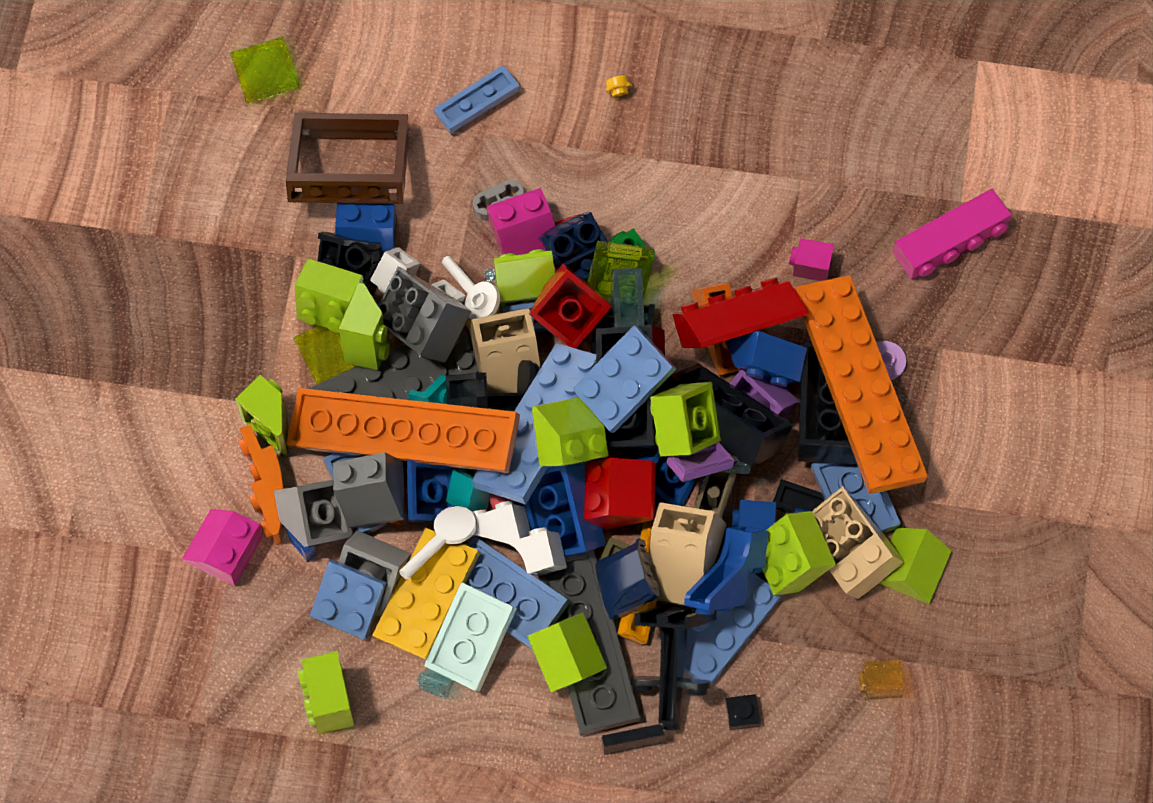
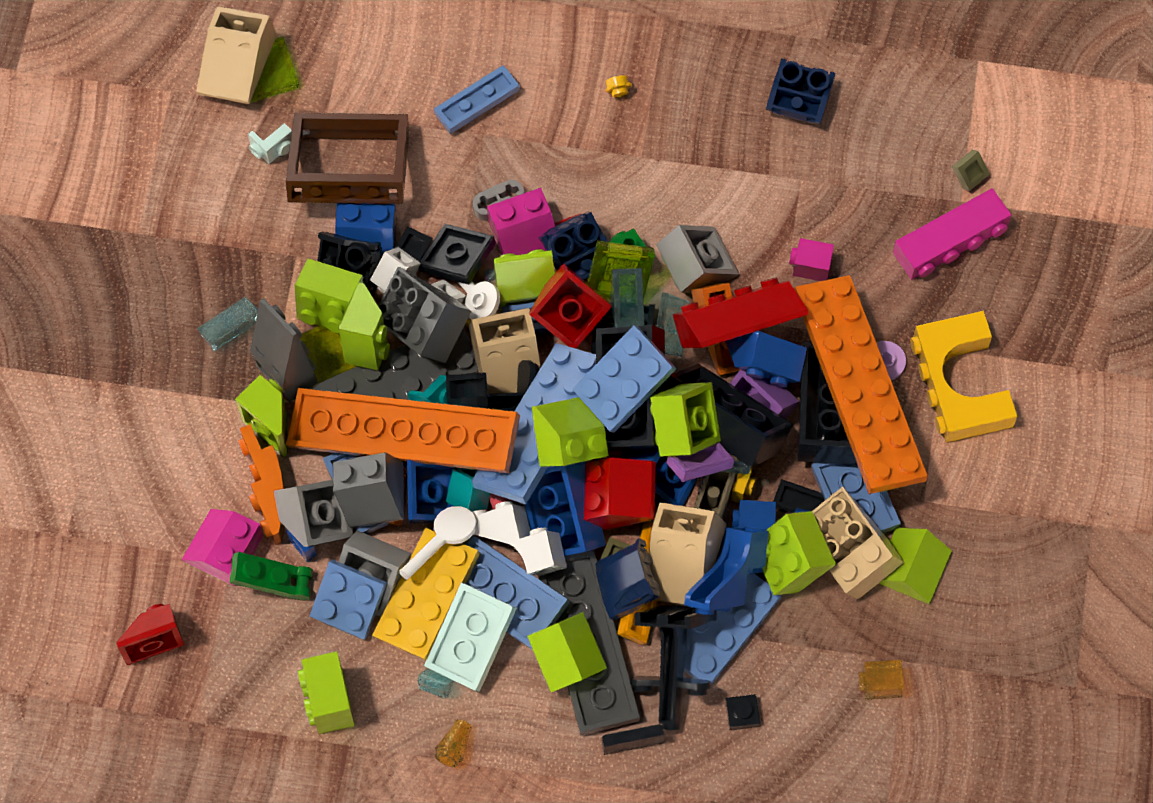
(150, 635): none -> red slope
(229, 323): none -> clear light blue slope
(235, 54): none -> tan slope
(270, 576): none -> green plate
(273, 146): none -> light aqua bracket
(280, 351): none -> dark grey slope
(414, 243): none -> black plate
(453, 745): none -> clear yellow cone
(456, 253): none -> black tile
(670, 305): none -> clear light blue slope
(696, 257): none -> light grey slope
(743, 486): none -> yellow plate
(800, 92): none -> dark blue slope
(958, 414): none -> yellow arch
(970, 170): none -> olive plate

